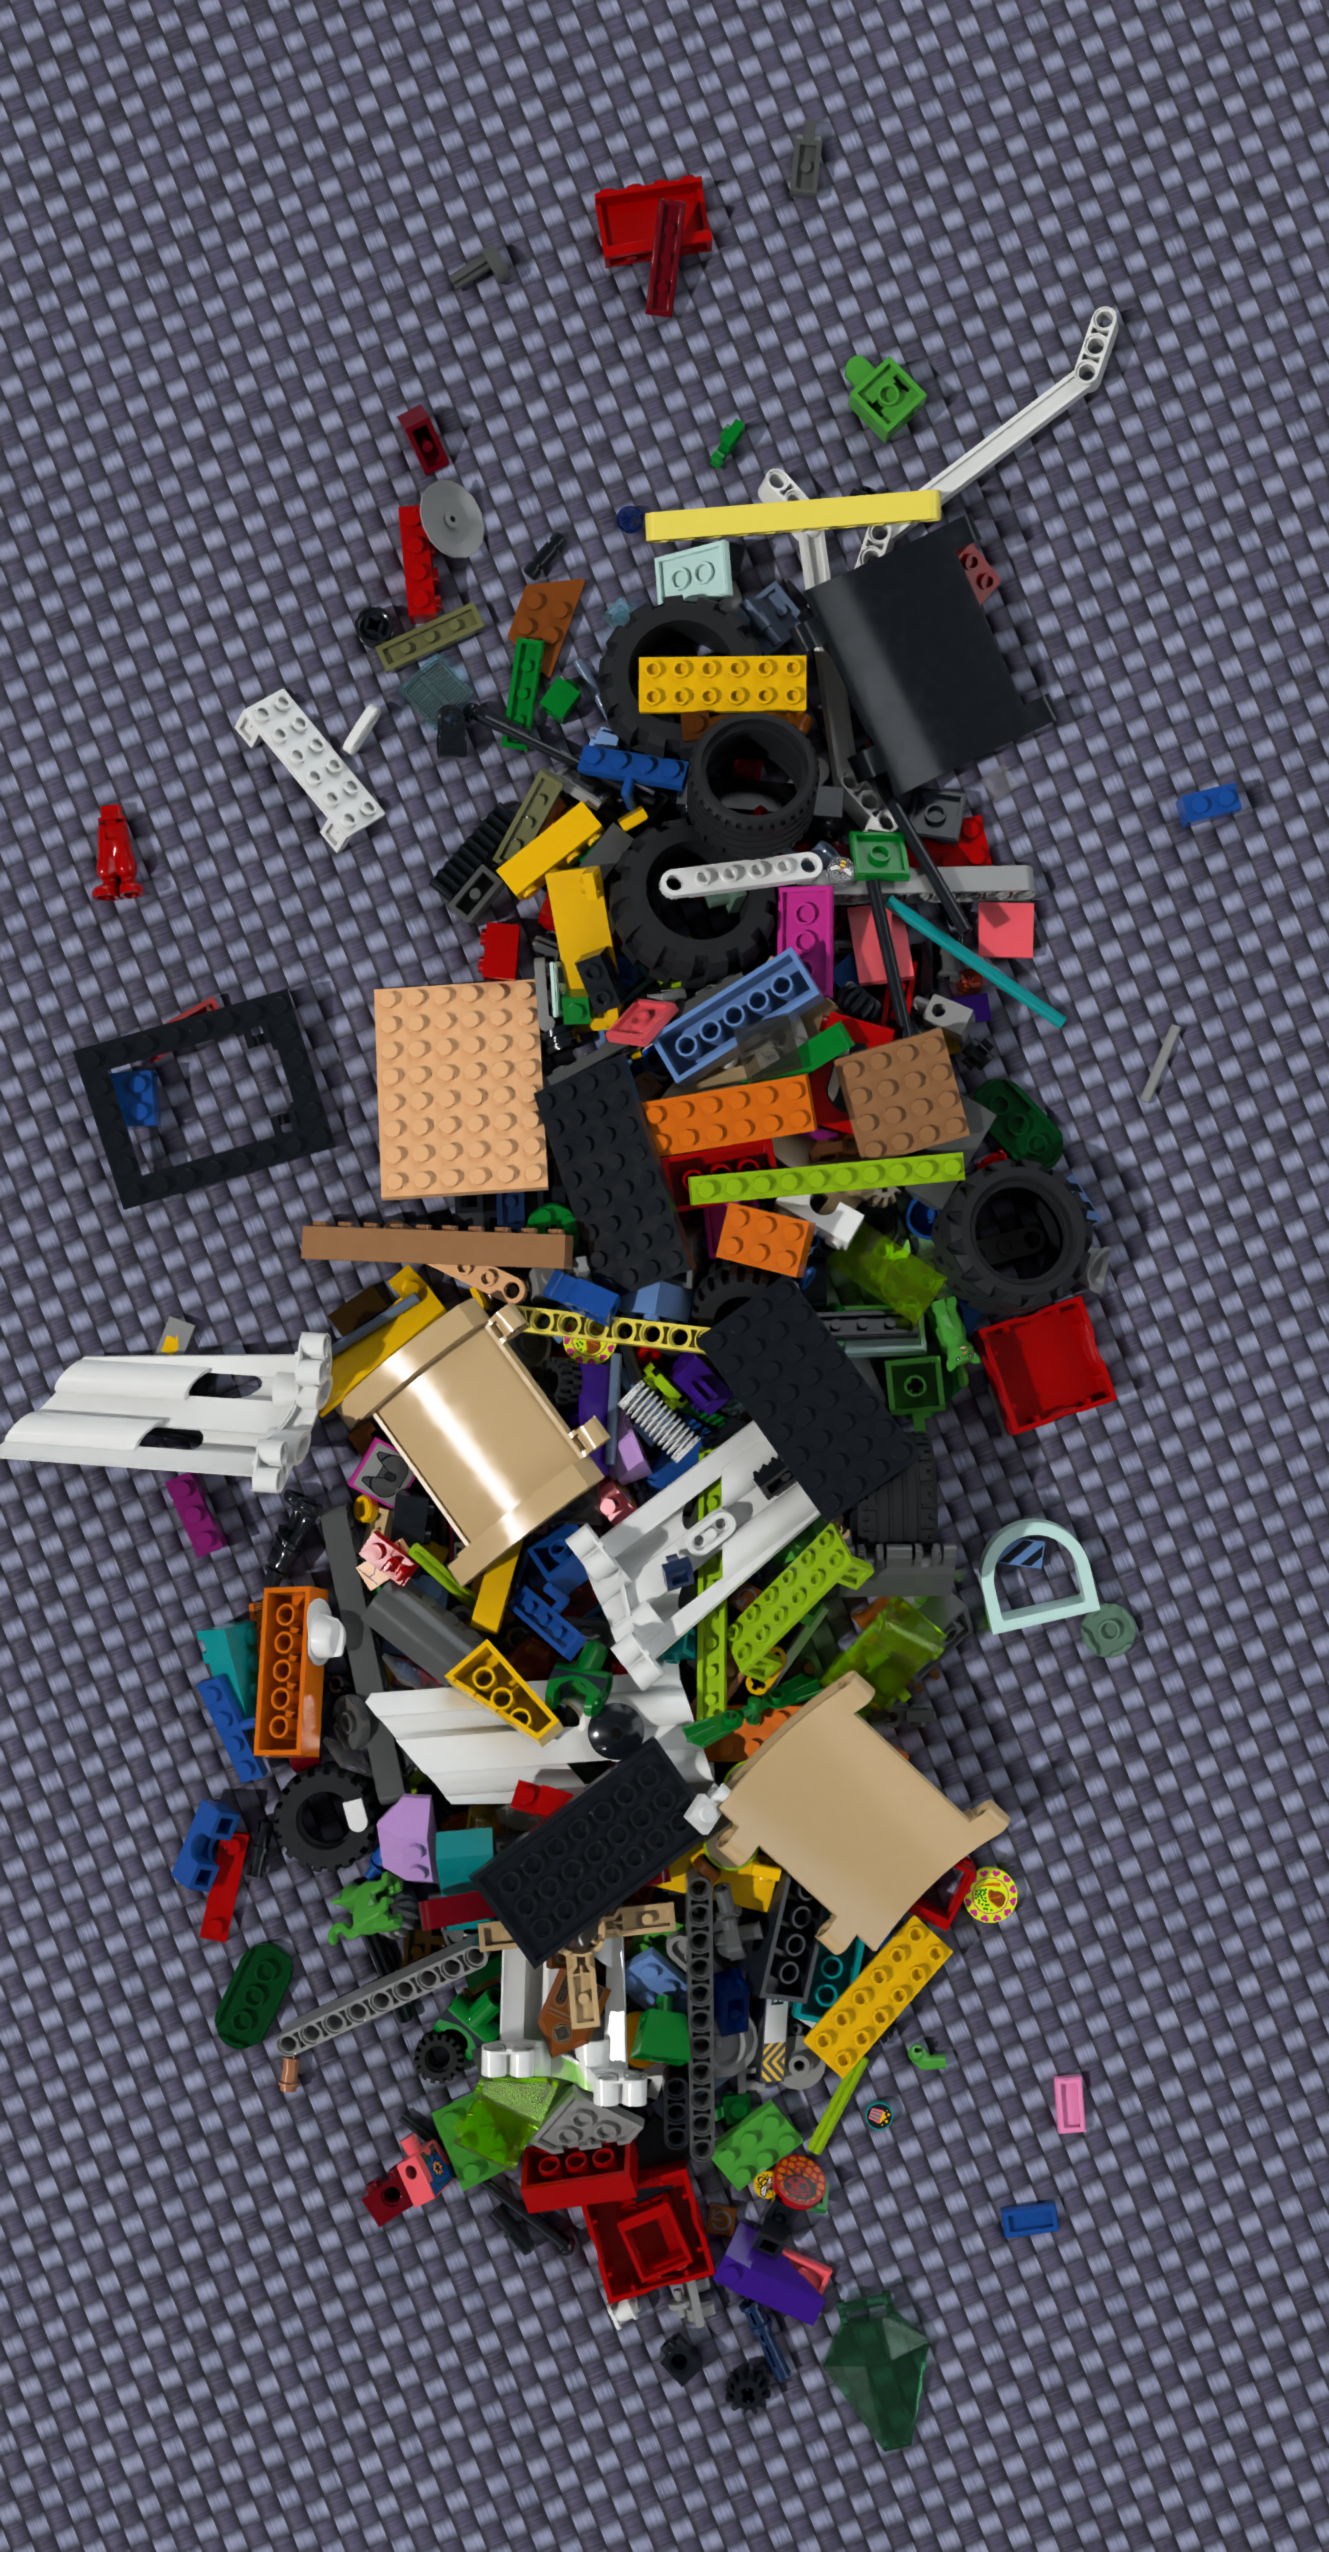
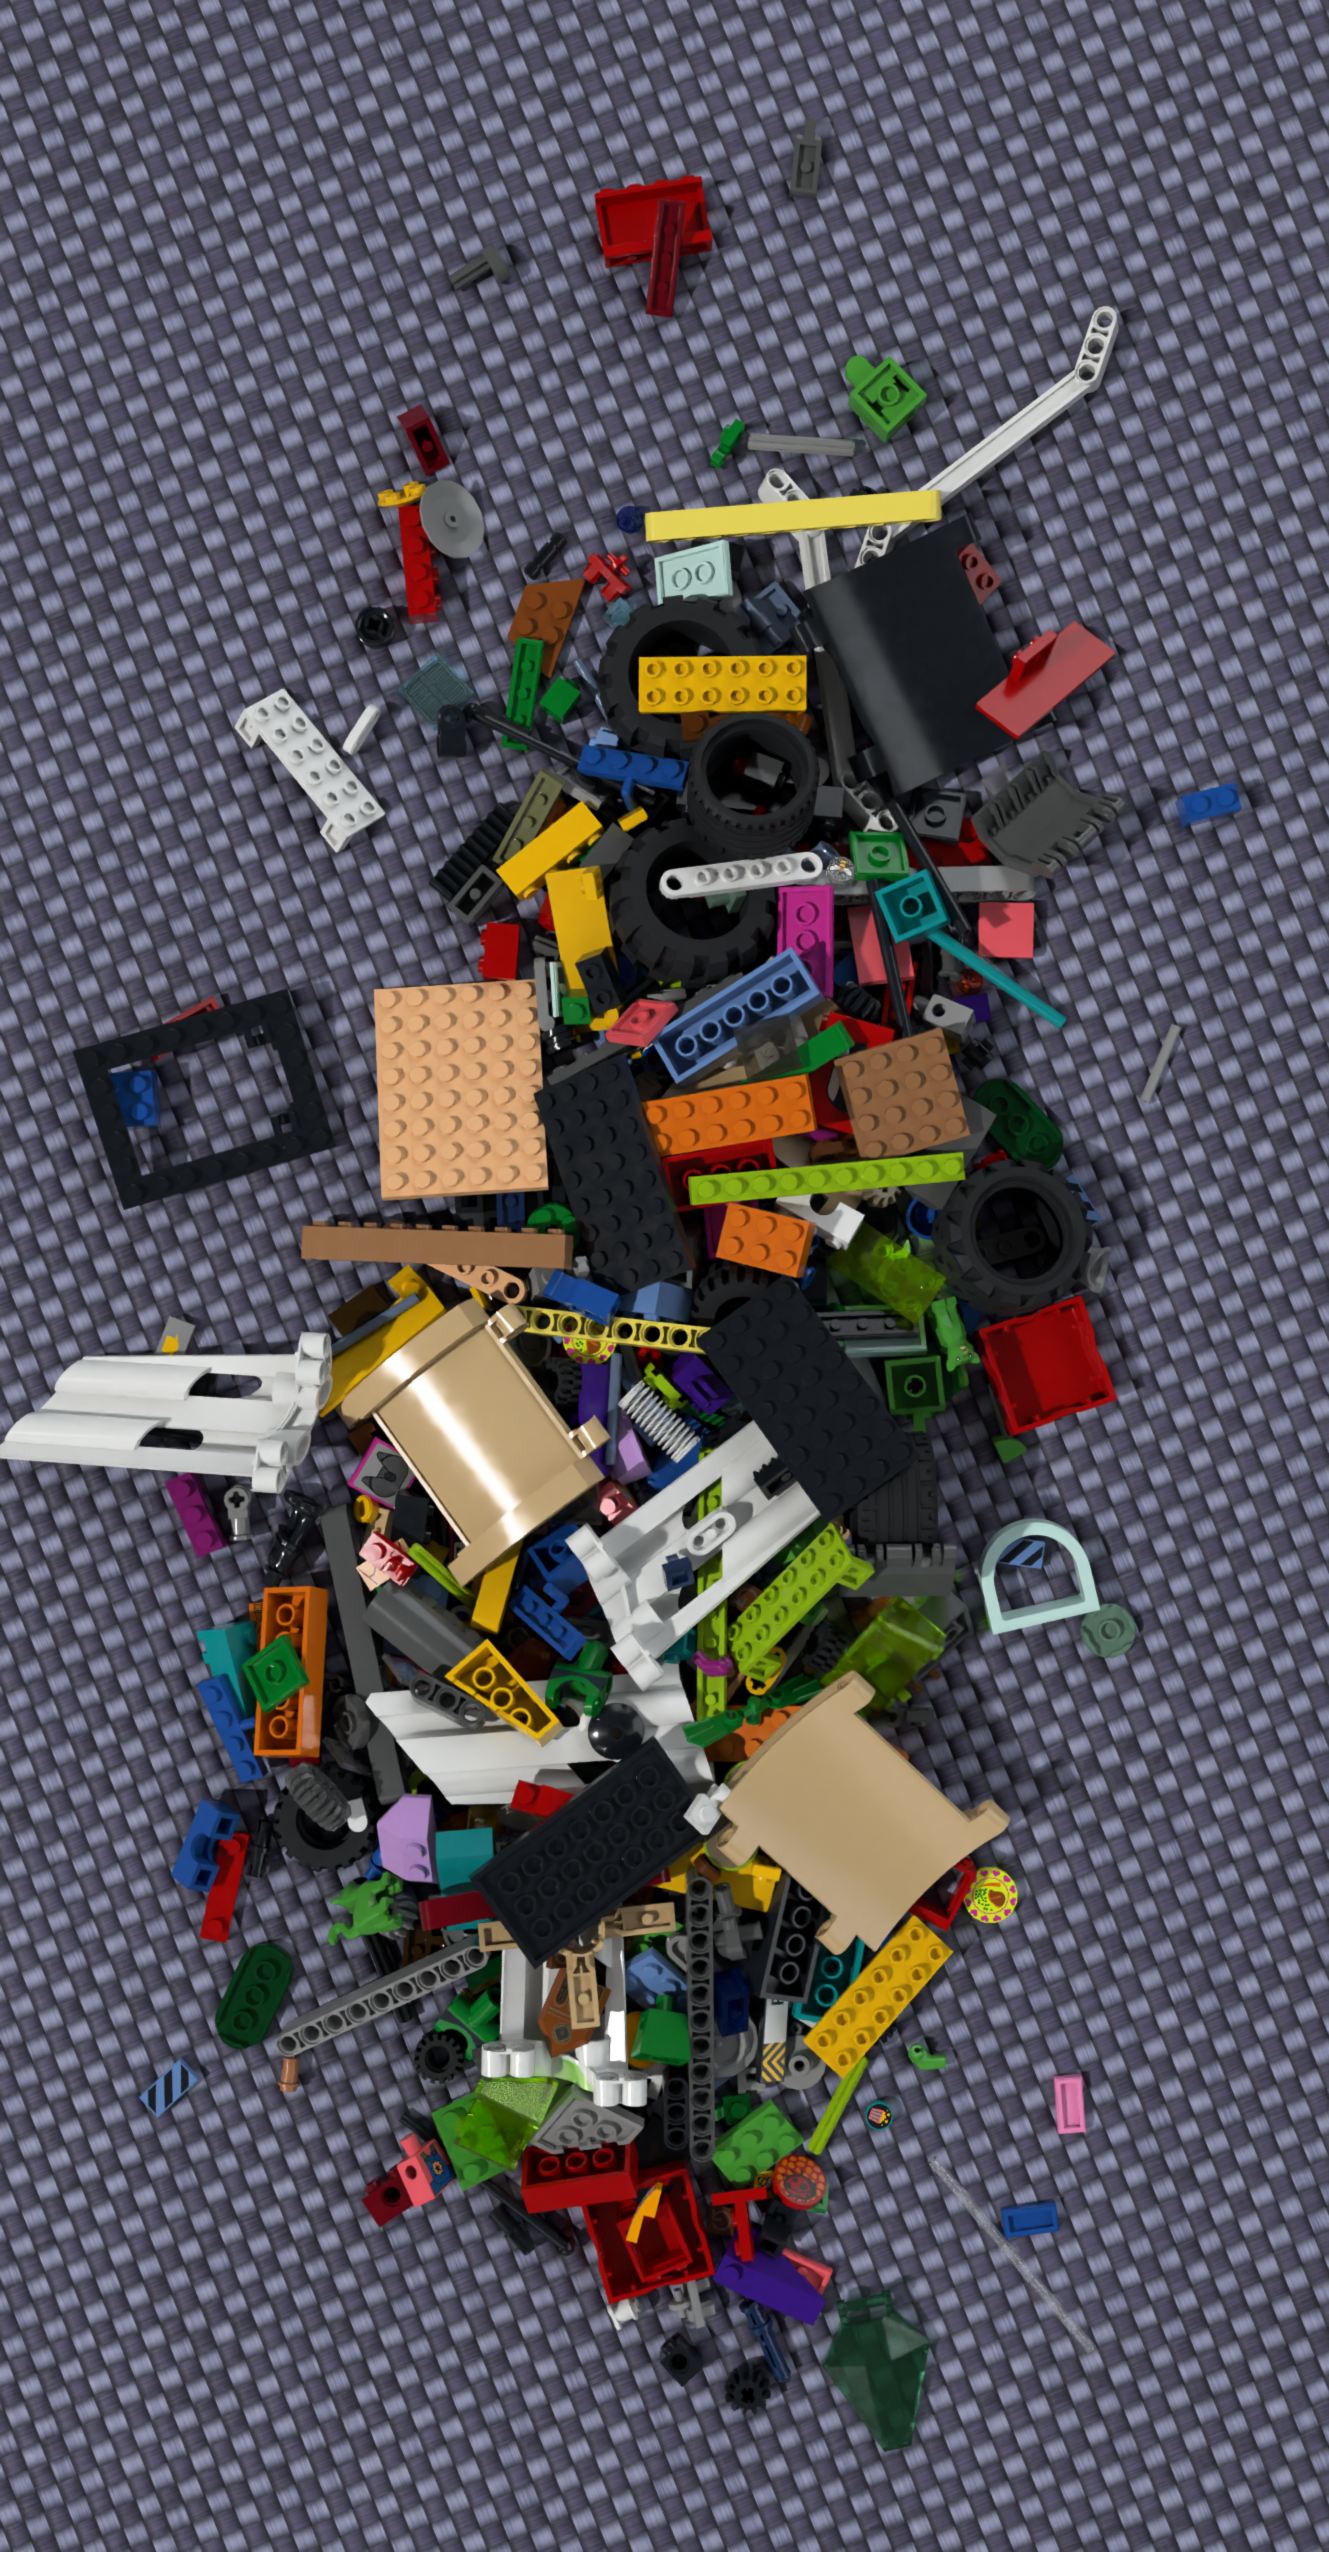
(115, 857): red piece -> none
(169, 2087): none -> medium blue tile
(239, 1514): none -> light grey connector
(275, 1673): none -> green tile
(318, 1796): none -> dark grey gear
(325, 1633): white piece -> none
(412, 493): none -> yellow dish
(430, 637): olive plate -> none
(438, 1692): none -> dark grey beam
(600, 567): none -> red hips
(646, 2207): none -> light orange slope
(712, 1668): none -> magenta arm
(741, 2217): none -> red bracket
(763, 775): none -> dark grey brick
(801, 444): none -> light grey axle
(824, 1647): none -> black tyre
(913, 907): none -> teal slope
(1008, 1447): none -> bright green tile
(1012, 2255): none -> clear piece
(1041, 819): none -> dark grey hinge
(1044, 677): none -> red bracket

